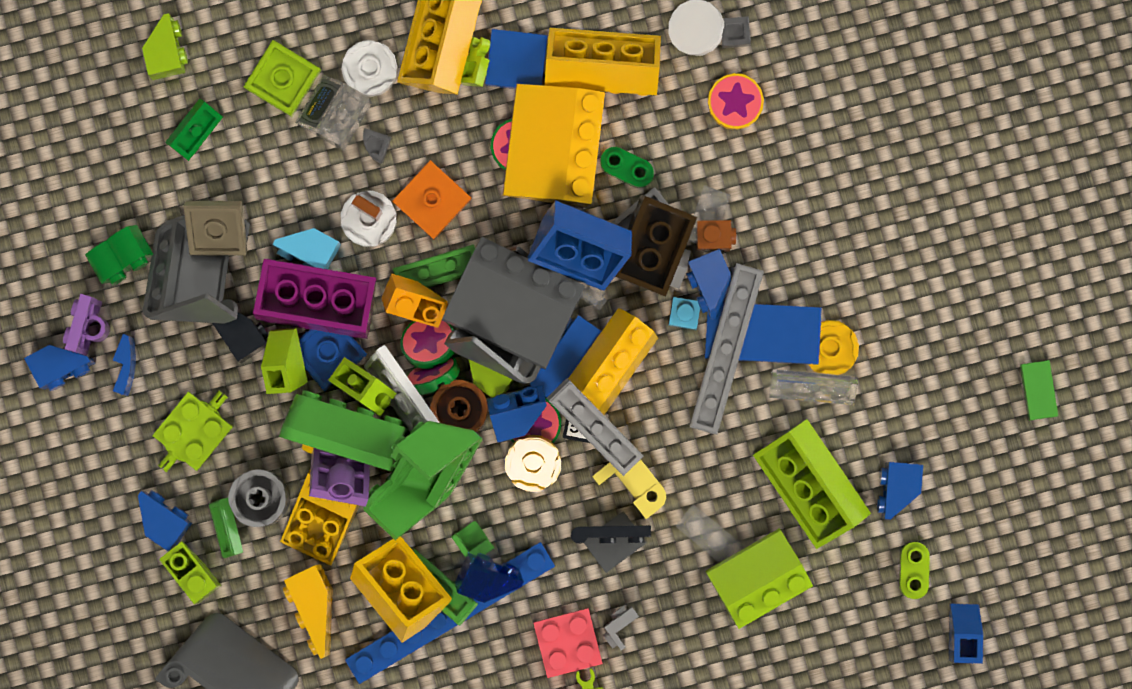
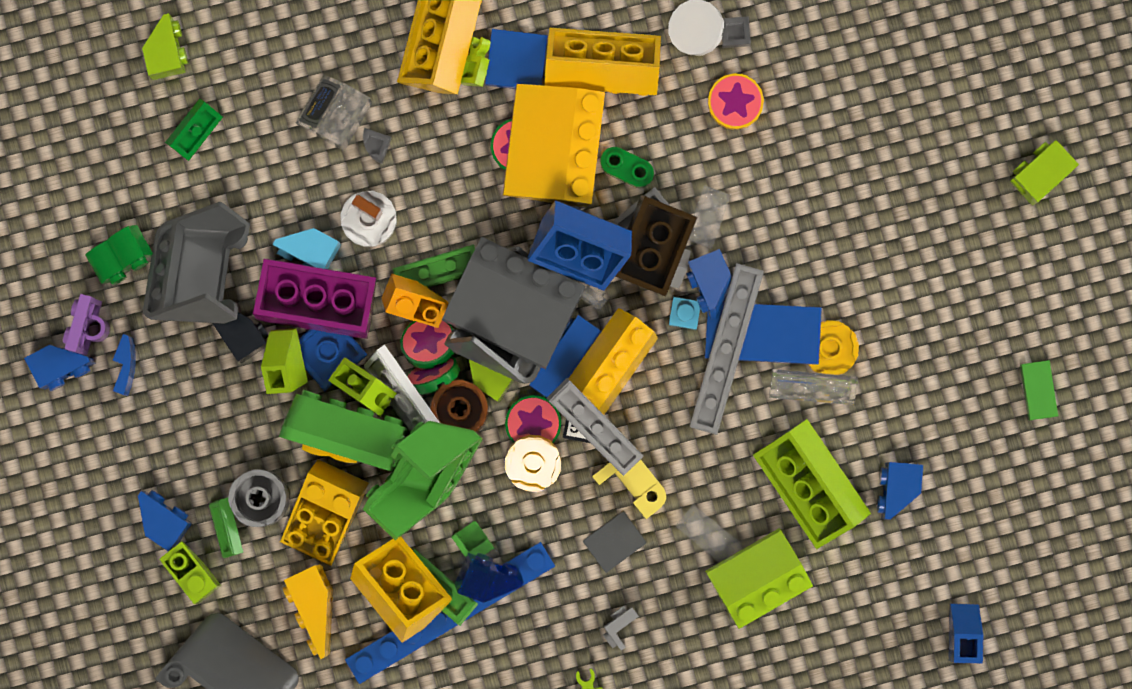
(192, 431): lime plate -> none
(215, 227): dark tan plate -> none
(282, 78): lime tile -> none
(338, 478): medium lavender plate -> none
(369, 68): white tile -> none
(432, 200): orange plate -> none
(516, 412): blue slope -> none
(567, 643): coral plate -> none
(608, 534): black plate -> none
(715, 235): dark orange bracket -> none
(913, 570): lime plate -> none
(1043, 172): none -> lime brick

